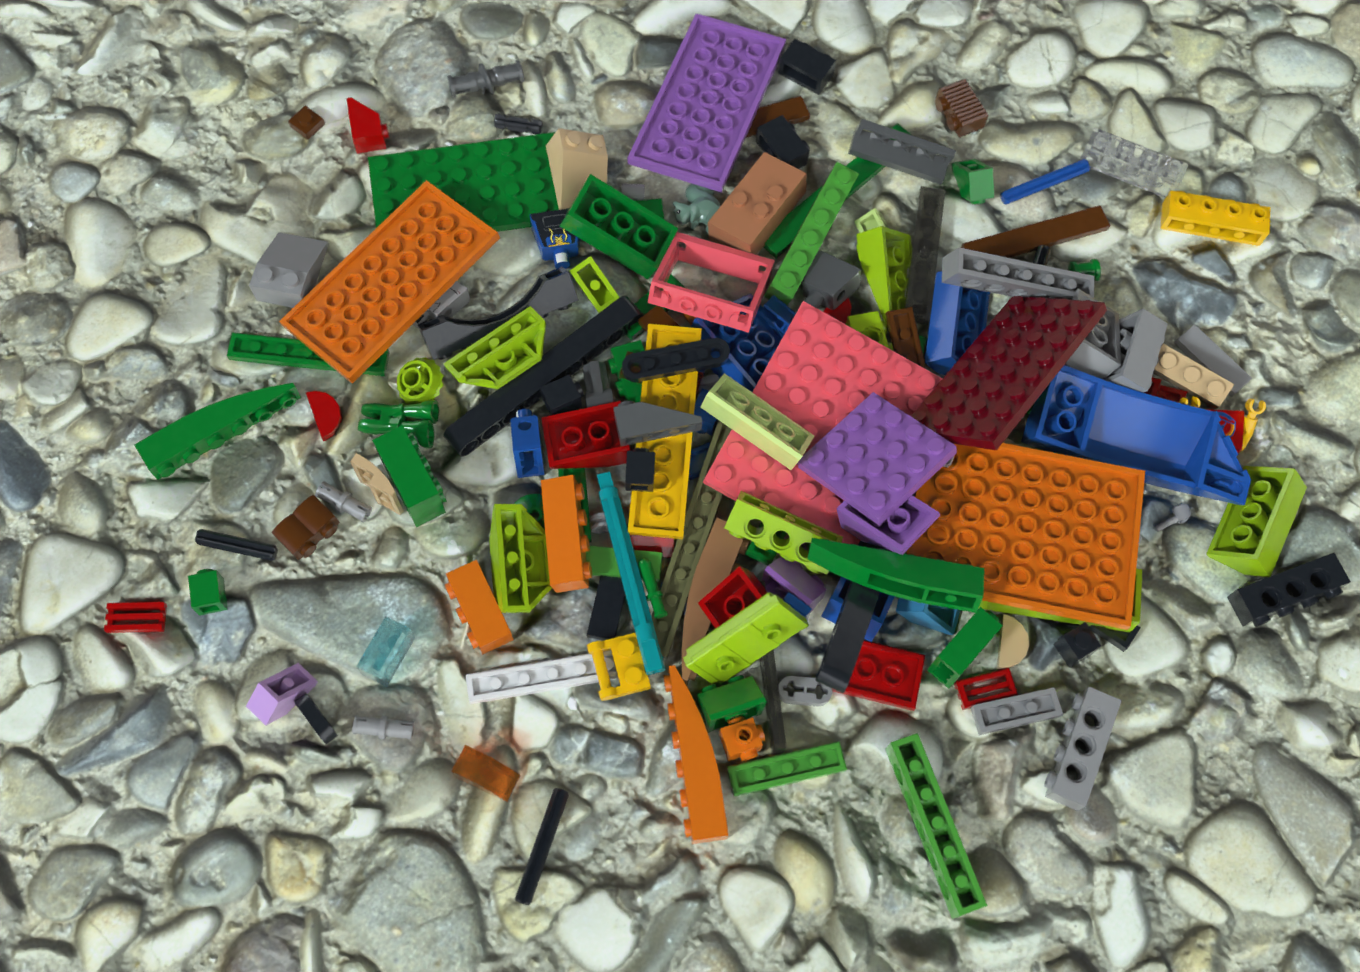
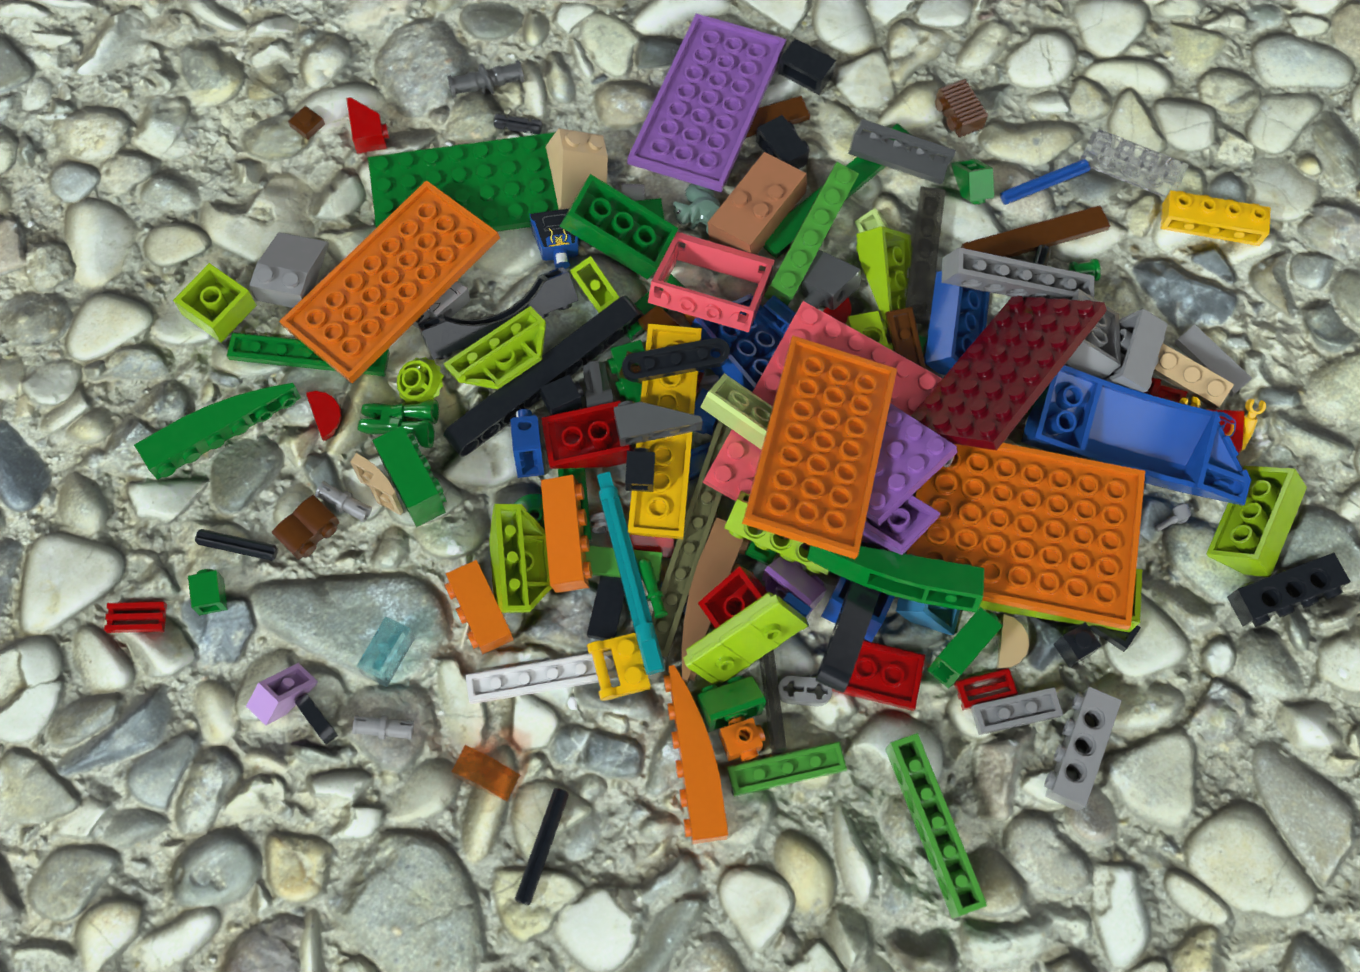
(215, 302): none -> lime brick
(821, 448): none -> orange plate

